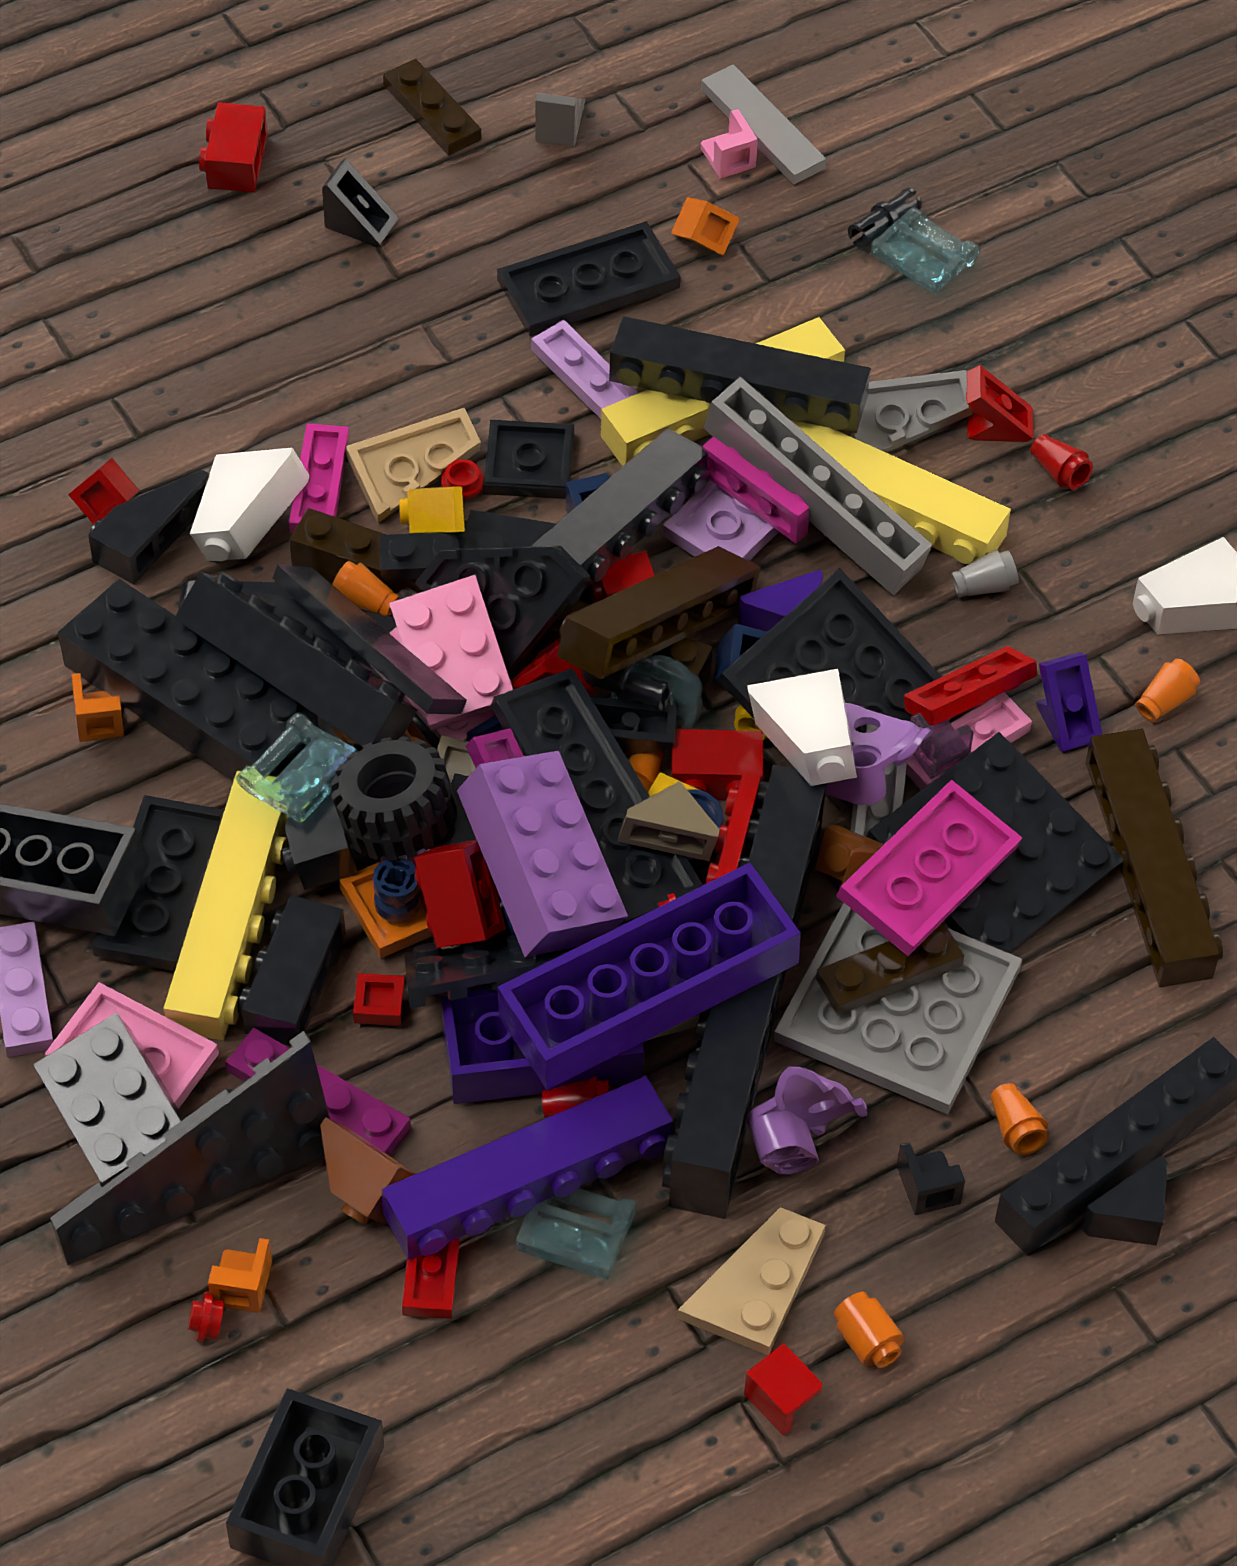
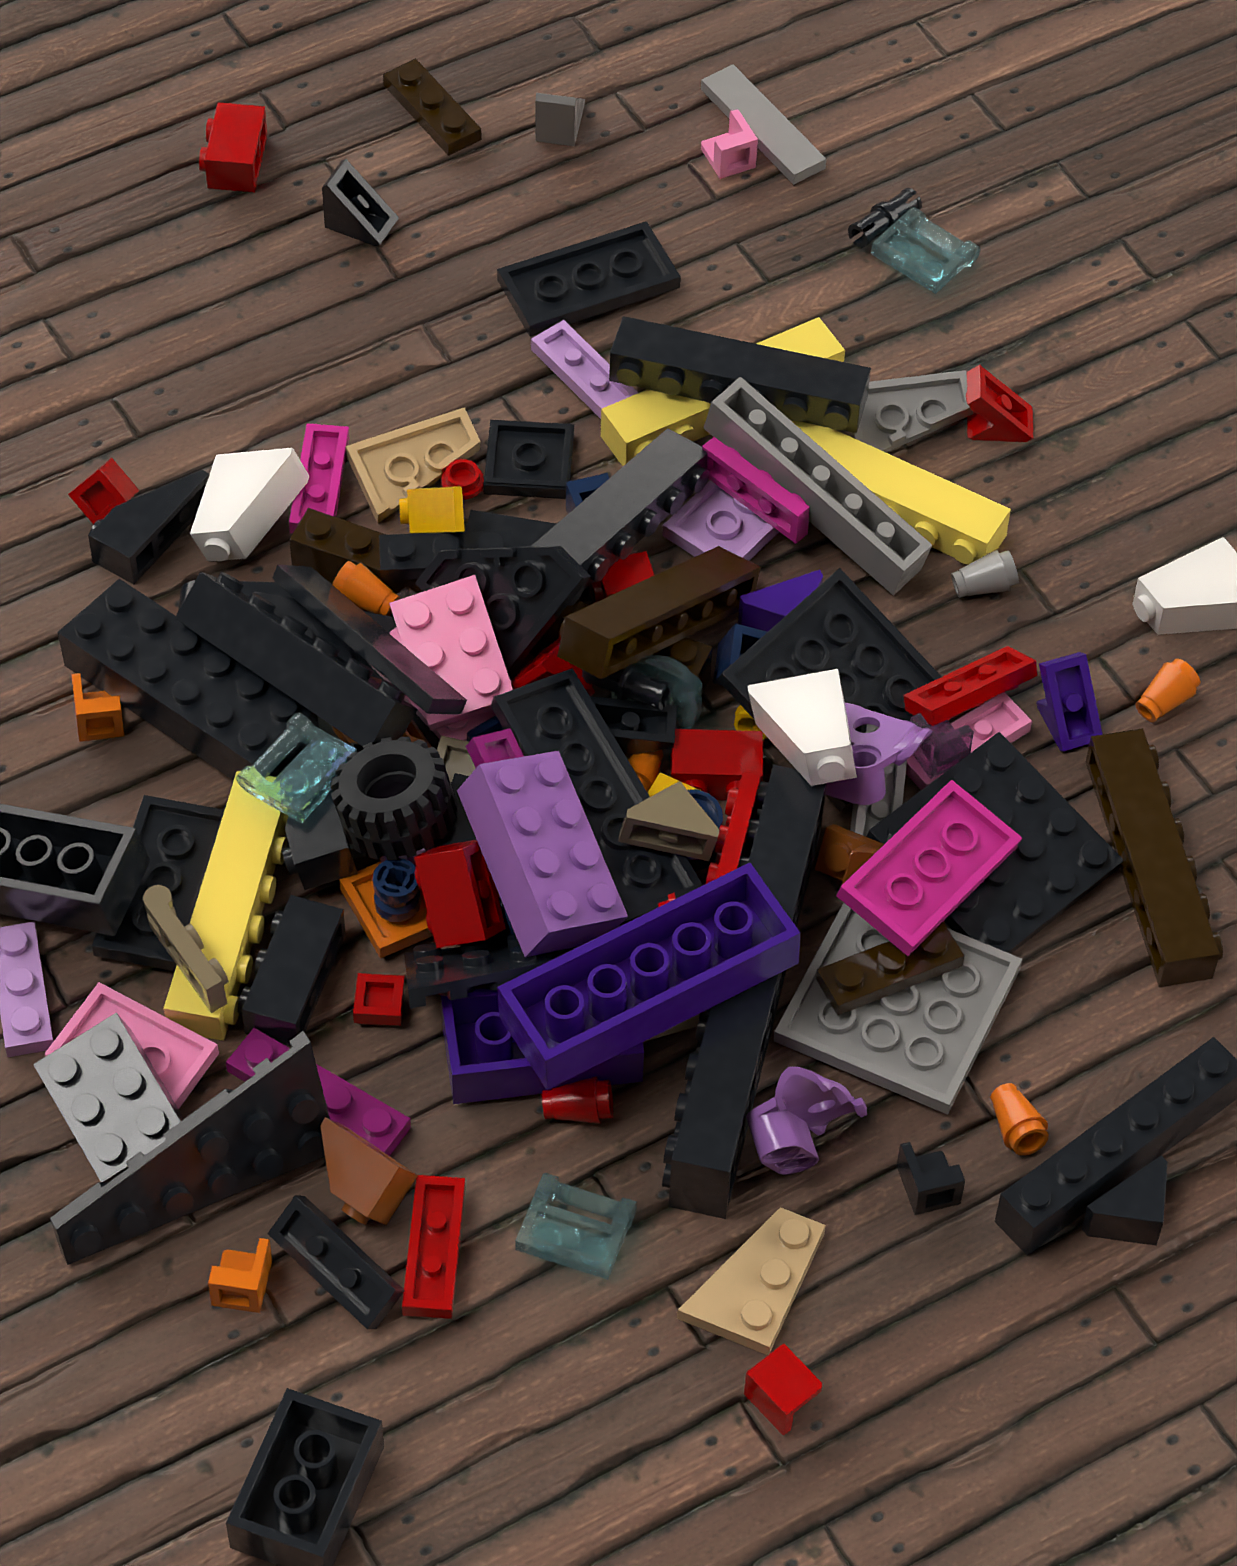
(185, 948): none -> dark tan plate
(205, 1317): red plate -> none
(335, 1262): none -> black plate
(526, 1168): dark purple brick -> none
(705, 225): orange panel -> none
(869, 1330): orange brick -> none
(1063, 462): red cone -> none

